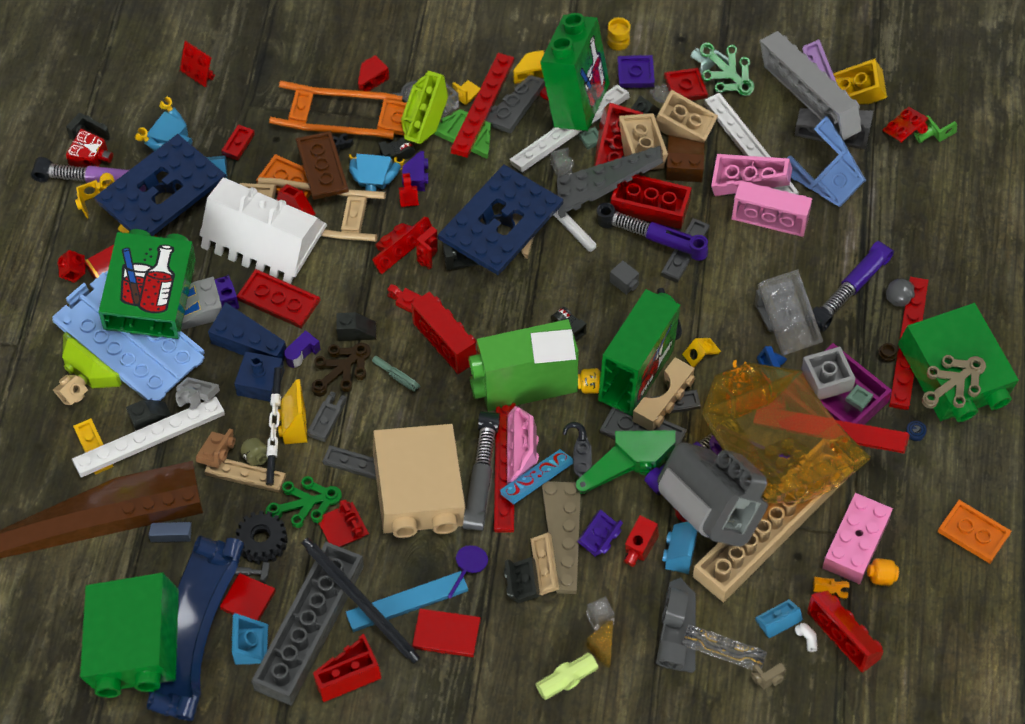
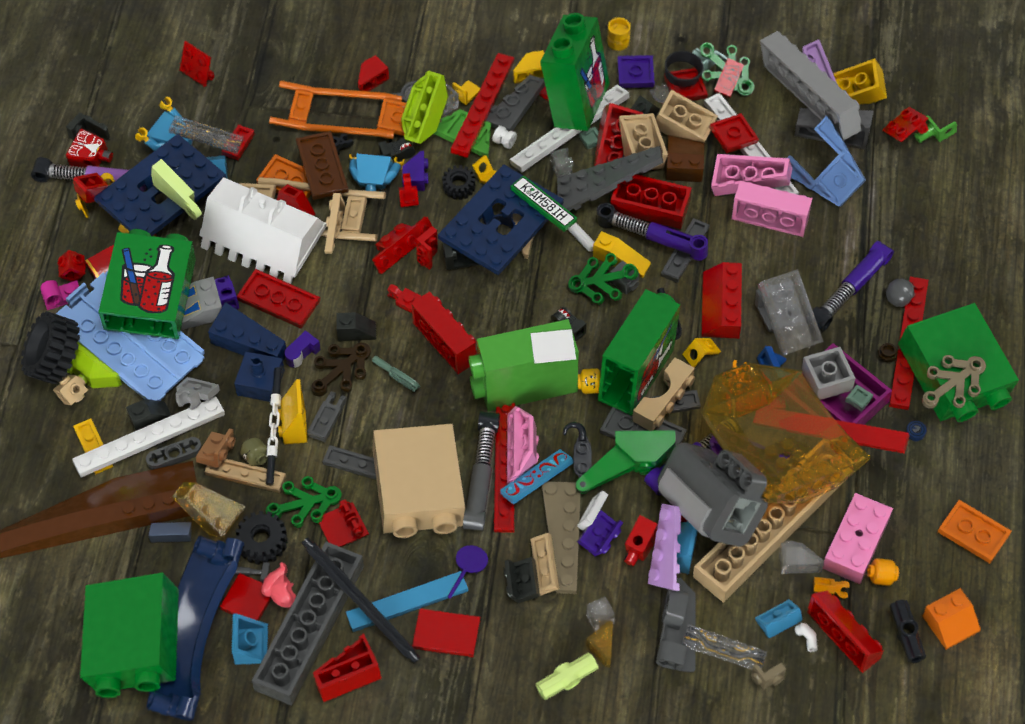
(50, 347): none -> black tyre
(55, 295): none -> dark pink plate
(89, 186): none -> red slope
(158, 453): none -> dark grey beam
(175, 188): none -> yellowish green piece
(206, 134): none -> clear tile
(208, 508): none -> clear yellow wedge
(279, 587): none -> coral hair
(334, 221): none -> tan wing
(462, 190): none -> black tyre
(487, 174): none -> yellow bracket
(504, 137): none -> white wheel
(543, 203): none -> tile
(592, 510): none -> white tile
(600, 278): none -> green plant
(609, 244): none -> yellow slope
(664, 557): none -> lavender wing
(683, 56): none -> black tyre
(722, 301): none -> red slope
(728, 77): none -> tile
(733, 133): none -> red tile
(798, 558): none -> clear slope
(911, 642): none -> black piece
(952, 618): none -> orange slope

